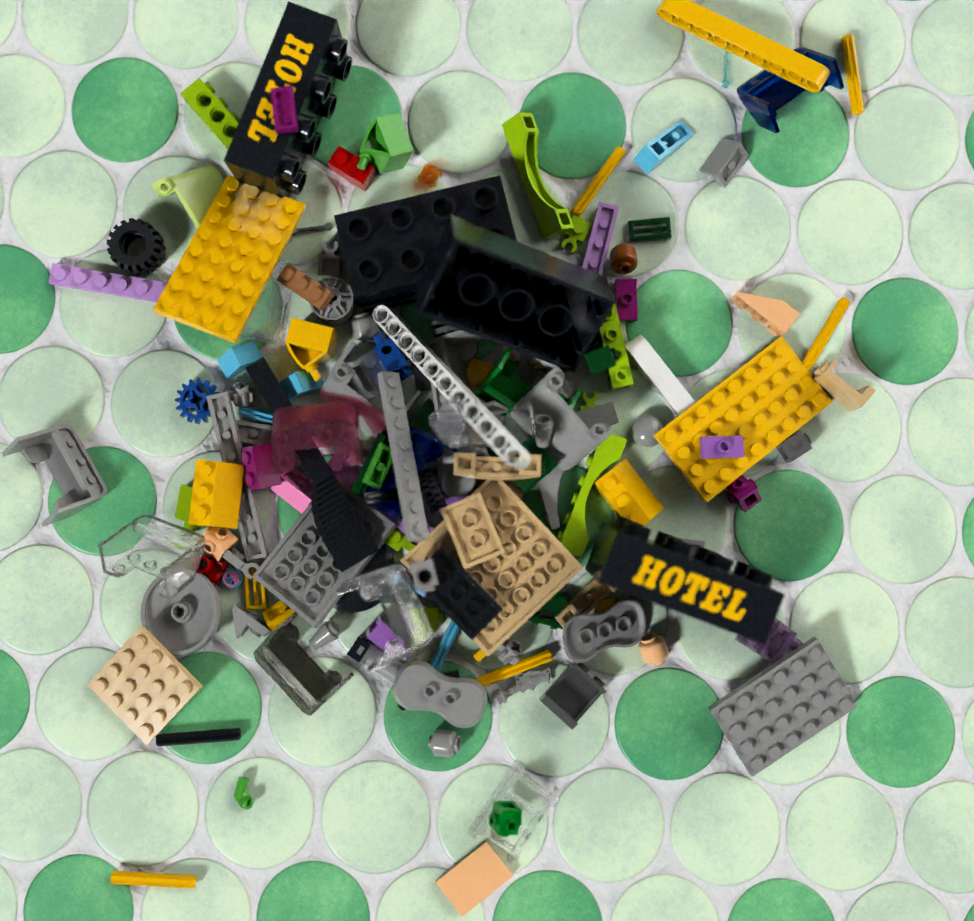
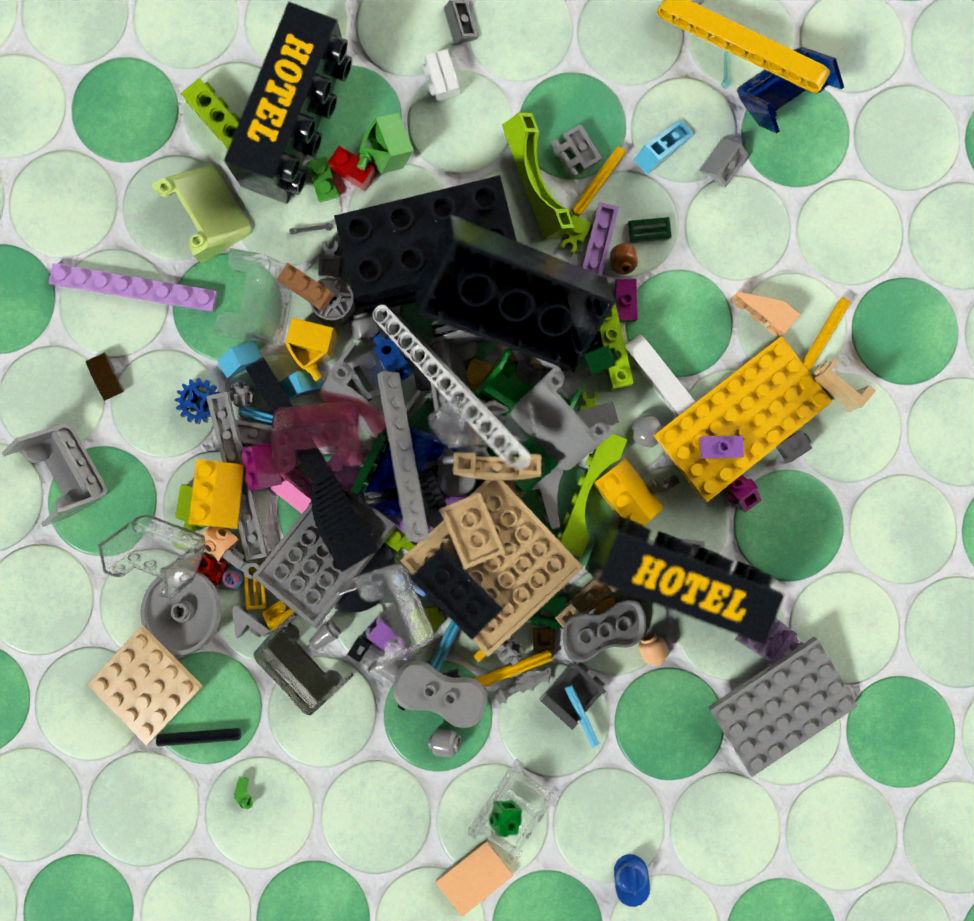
(104, 376): none -> dark brown slope
(124, 235): black tyre -> none
(153, 879): yellow axle -> none
(230, 259): yellow plate -> none
(284, 109): magenta plate -> none
(322, 179): none -> bright green plate
(378, 467): bright green slope -> none
(417, 568): light grey brick -> none
(428, 169): clear orange plate -> none
(442, 75): none -> white brick
(460, 21): none -> dark grey slope
(543, 639): none -> dark brown tile
(544, 428): light grey cone -> none
(581, 147): none -> light grey plate
(582, 715): none -> medium azure bar
(631, 880): none -> blue piece
(665, 486): none -> dark grey arm
(852, 74): yellow axle -> none

